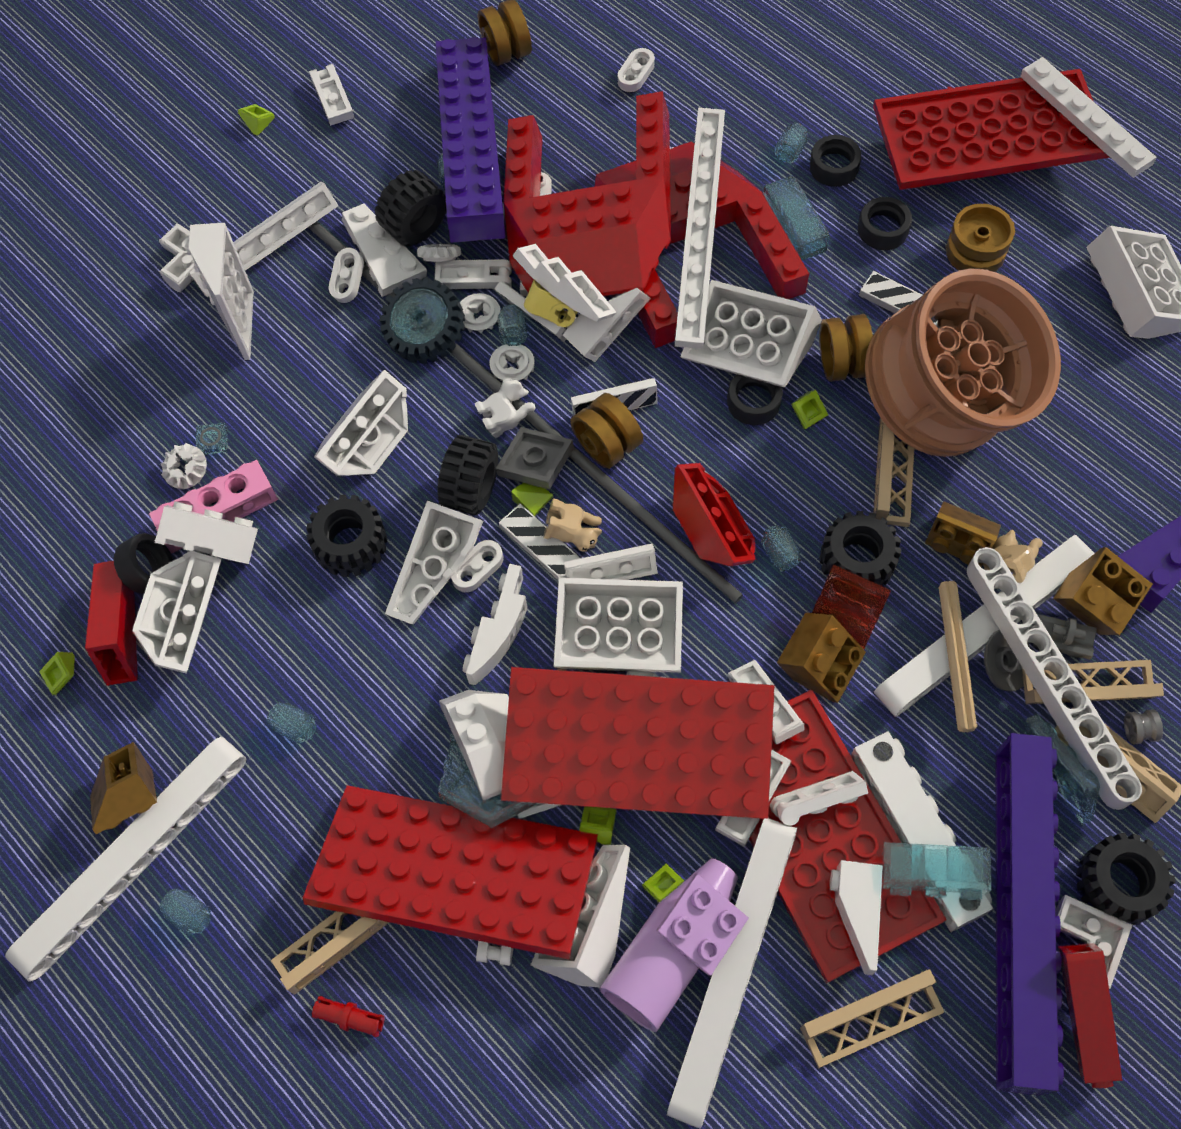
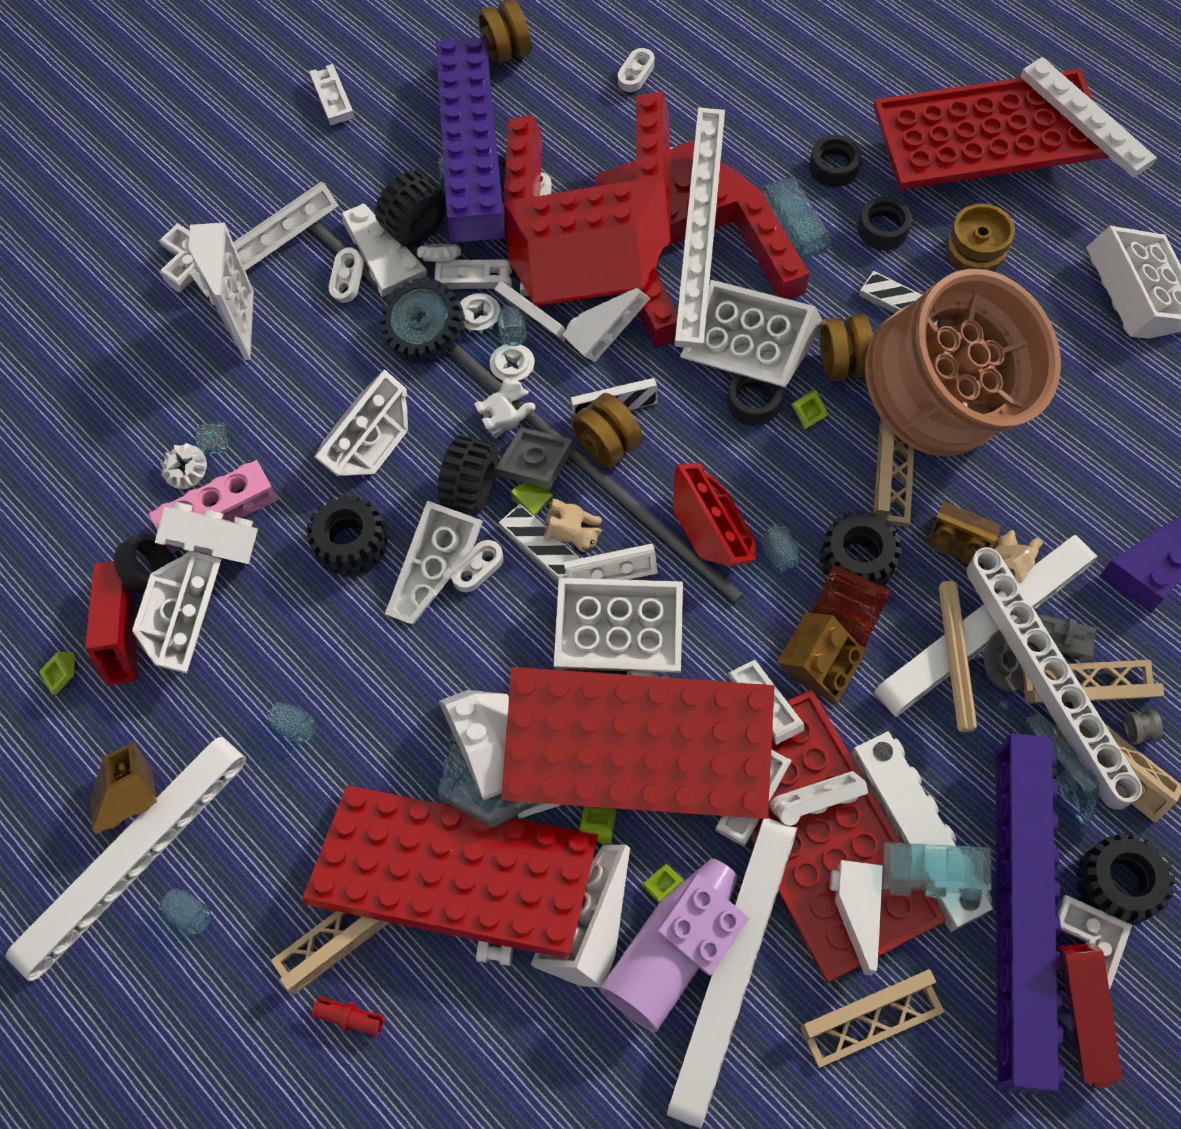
(256, 118): lime slope -> none
(497, 633): white slope -> none
(547, 306): light yellow piece -> none
(570, 288): white slope -> none
(791, 143): clear light blue brick -> none
(1103, 592): pearl gold slope -> none

